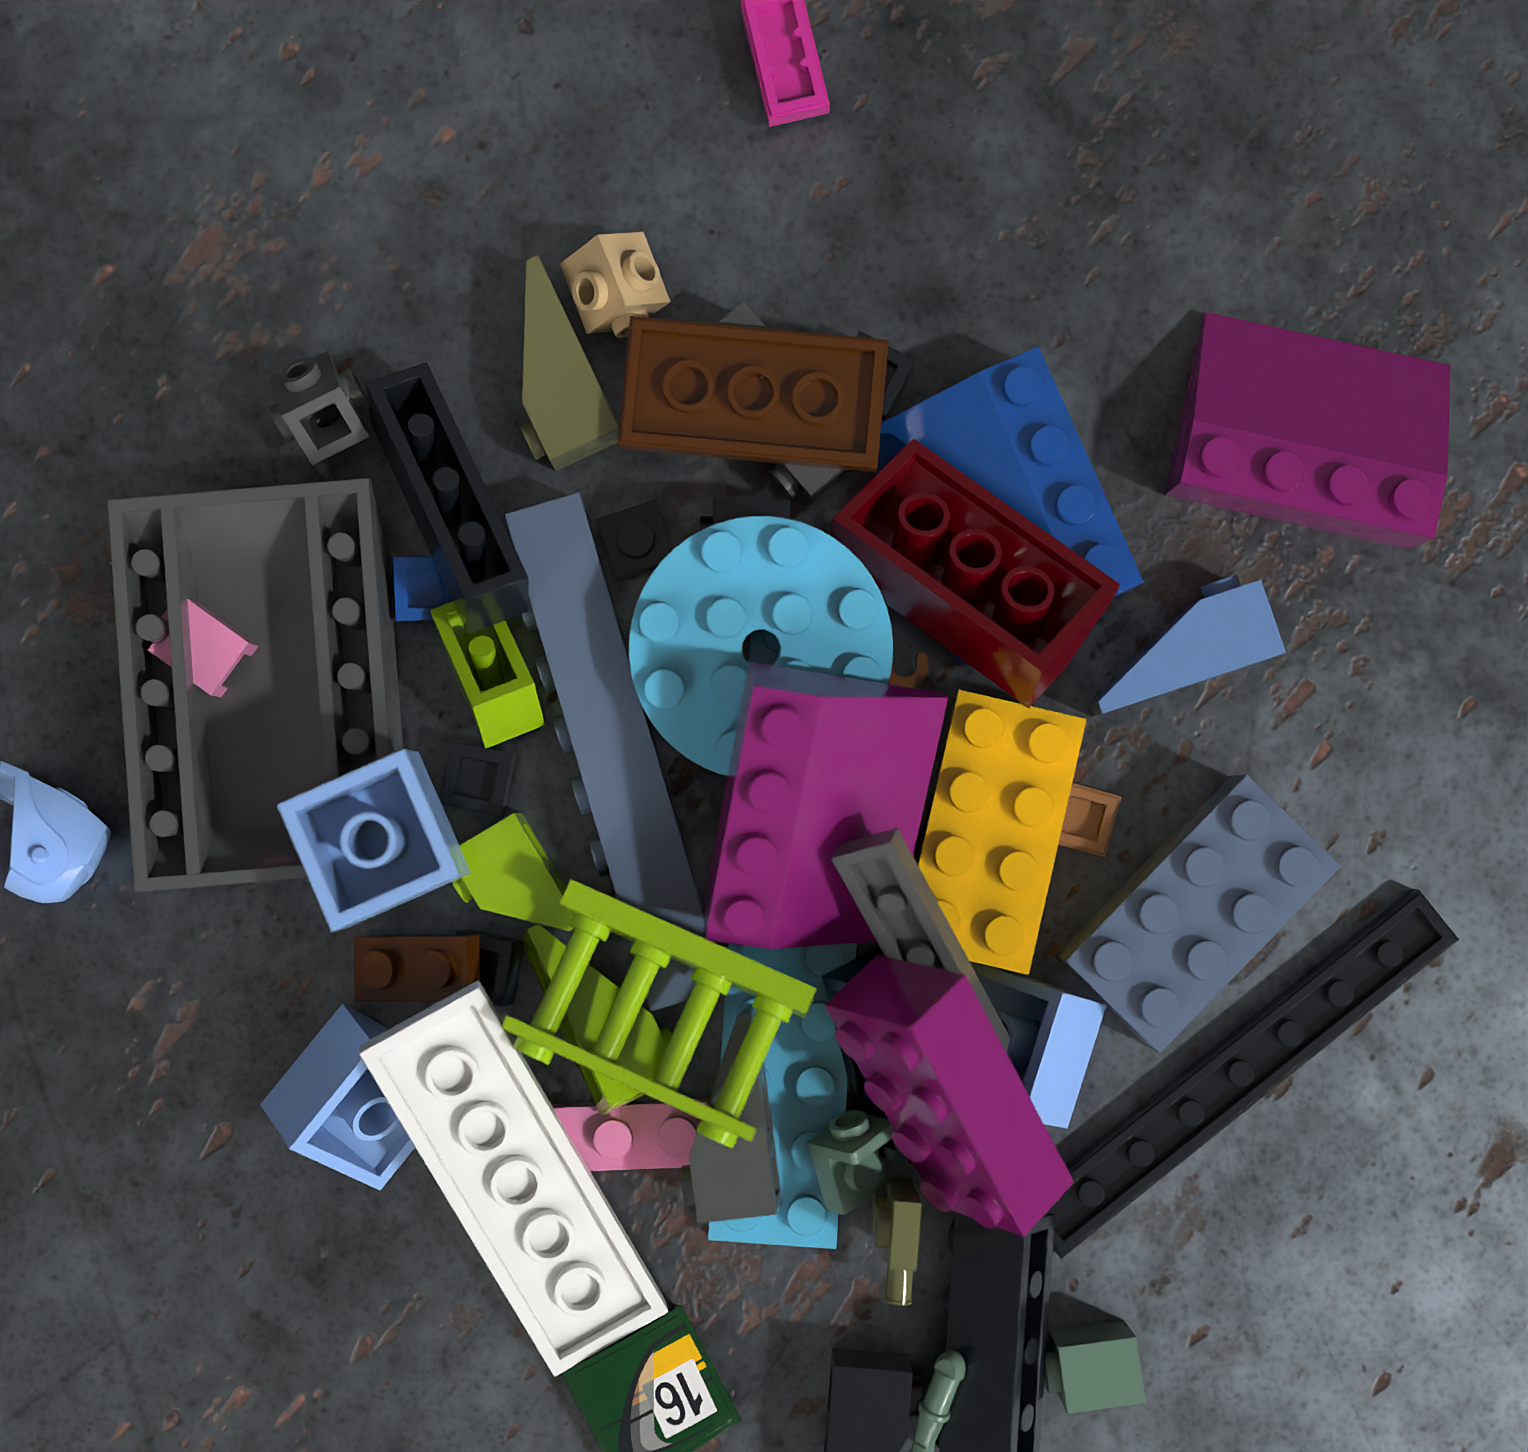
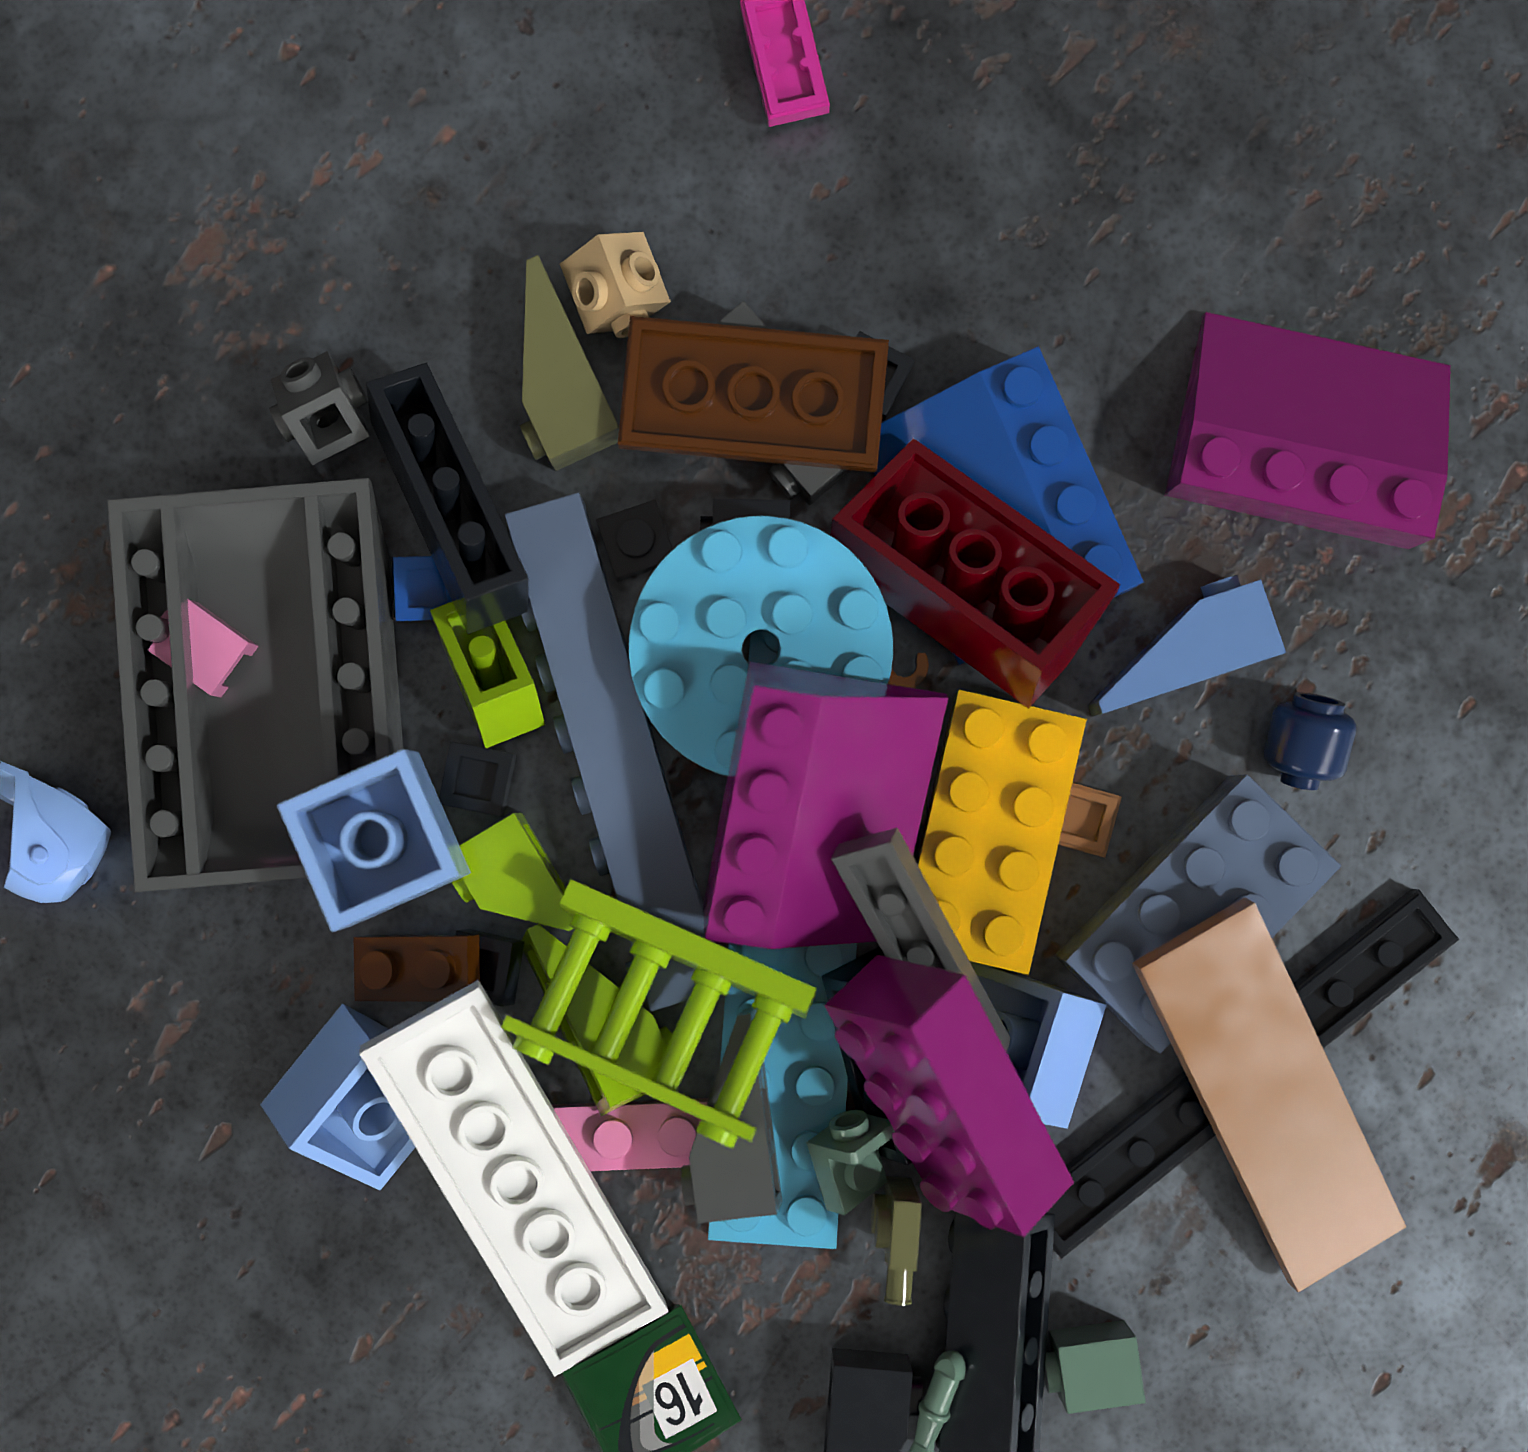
(1270, 1093): none -> tile
(1310, 740): none -> dark blue head

